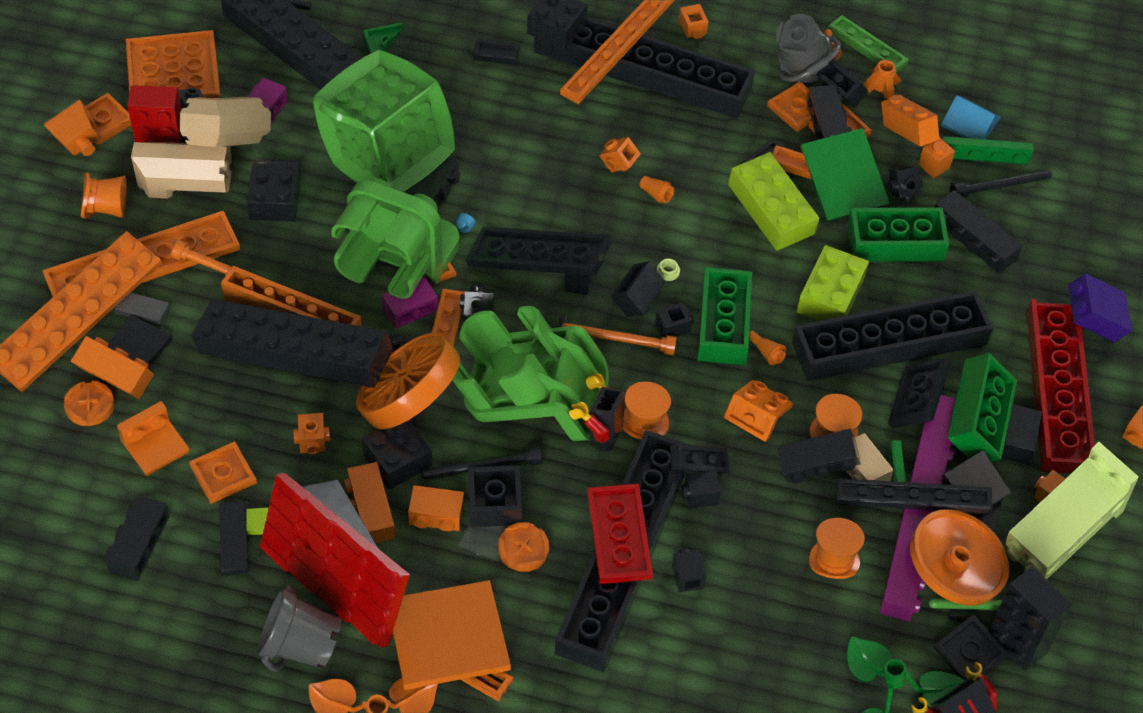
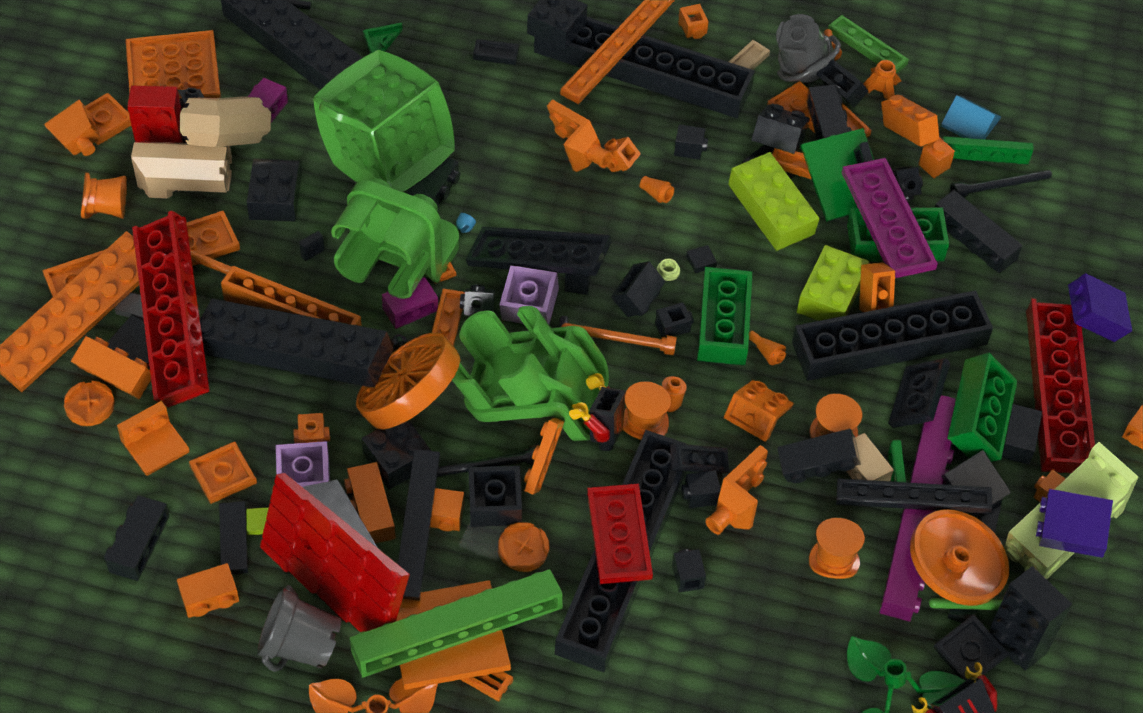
(170, 310): none -> red tile
(208, 590): none -> orange brick
(304, 462): none -> lavender brick
(311, 246): none -> black tile
(418, 519): none -> black tile
(456, 623): none -> bright green brick
(528, 288): none -> lavender brick
(542, 455): none -> orange plate
(582, 142): none -> orange plate
(676, 388): none -> orange brick
(690, 142): none -> black brick
(701, 258): none -> black tile
(734, 503): none -> orange plate
(751, 55): none -> tan tile
(780, 128): none -> black brick
(862, 153): none -> black tile
(876, 287): none -> orange brick
(889, 218): none -> magenta plate
(1074, 523): none -> dark purple brick

